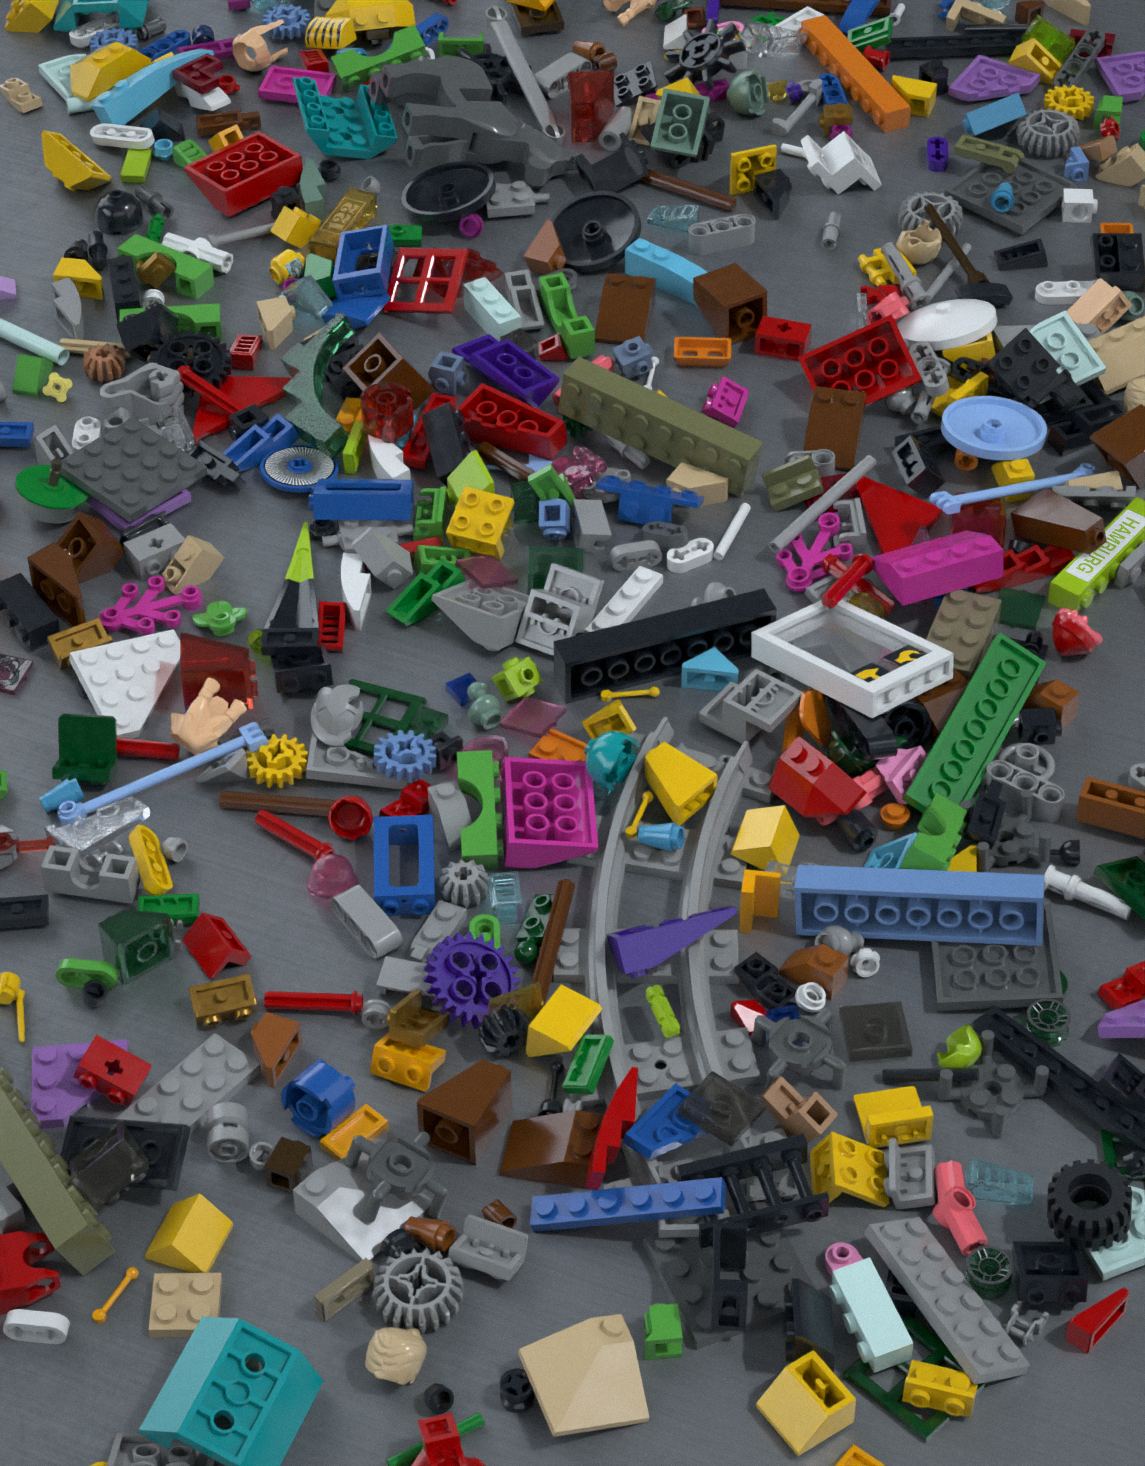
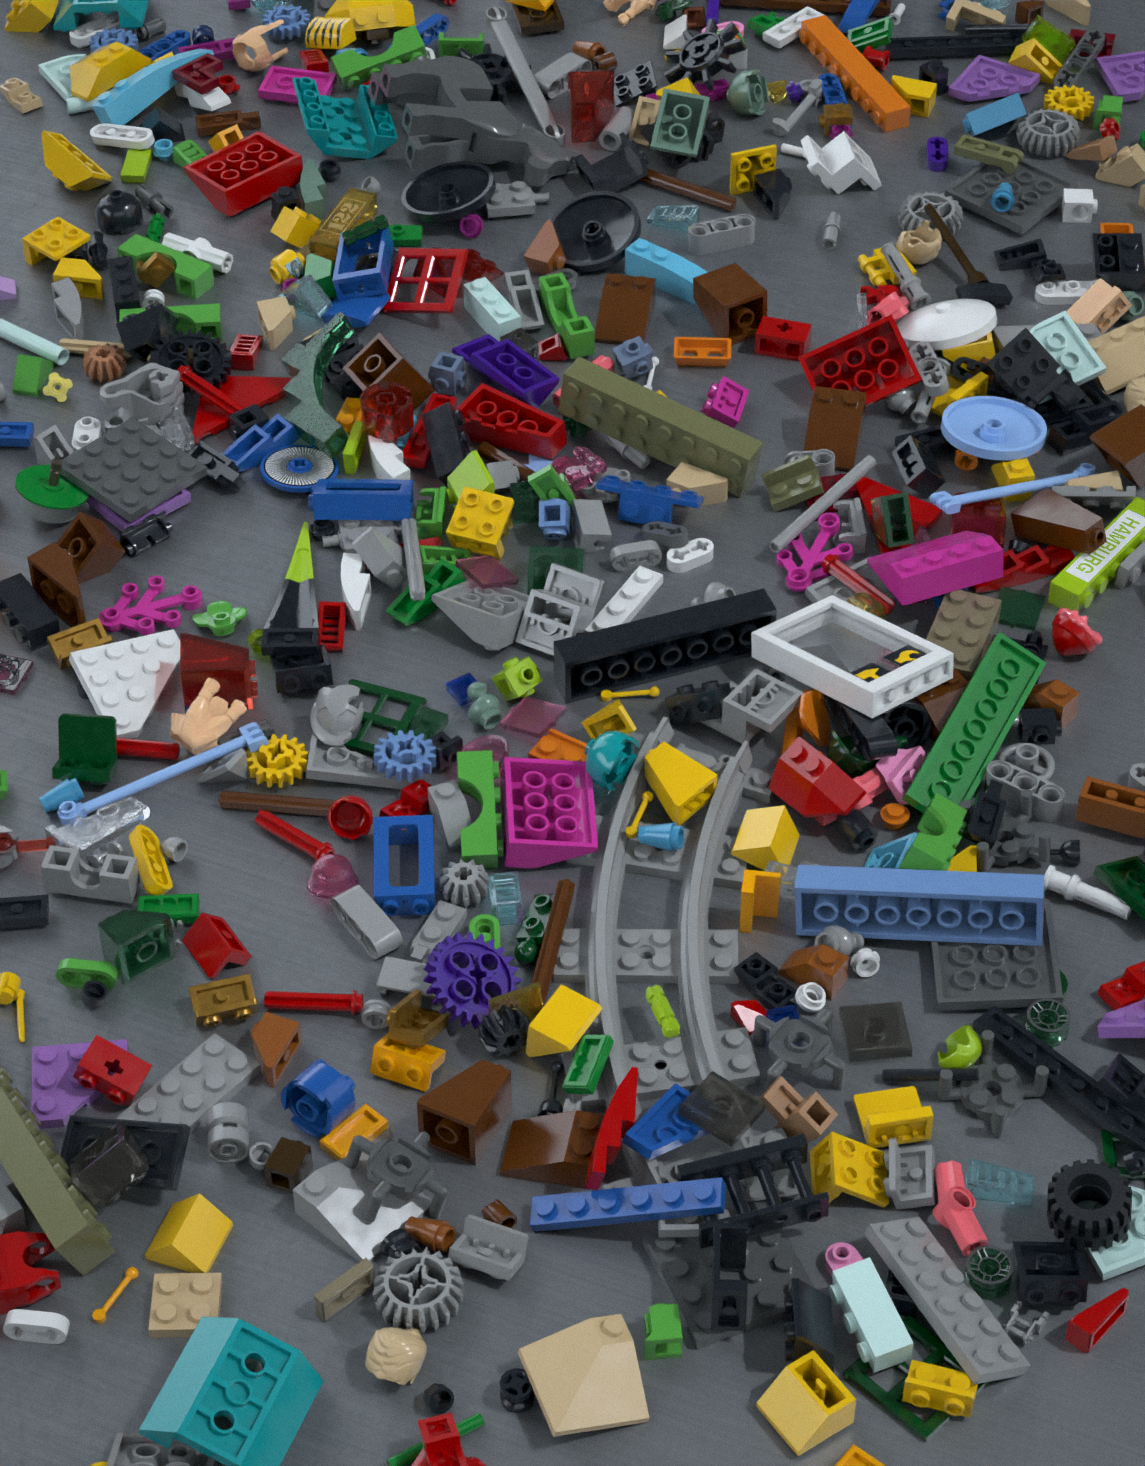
(53, 241): none -> yellow bracket
(153, 551): light grey brick -> none
(191, 565): tan slope -> none
(239, 235): light grey bar -> none
(365, 230): none -> dark green axle
(413, 559): none -> light grey axle
(503, 474): none -> light grey slope
(647, 946): dark purple wedge -> none
(696, 704): none -> black bracket
(709, 671): medium azure slope -> none
(732, 531): white bar -> none
(770, 40): clear slope -> none
(861, 565): red axle -> none
(891, 518): none -> dark green torso
(946, 272): light grey bar -> none
(1047, 270): none -> black slope
(1076, 166): medium blue bracket -> none

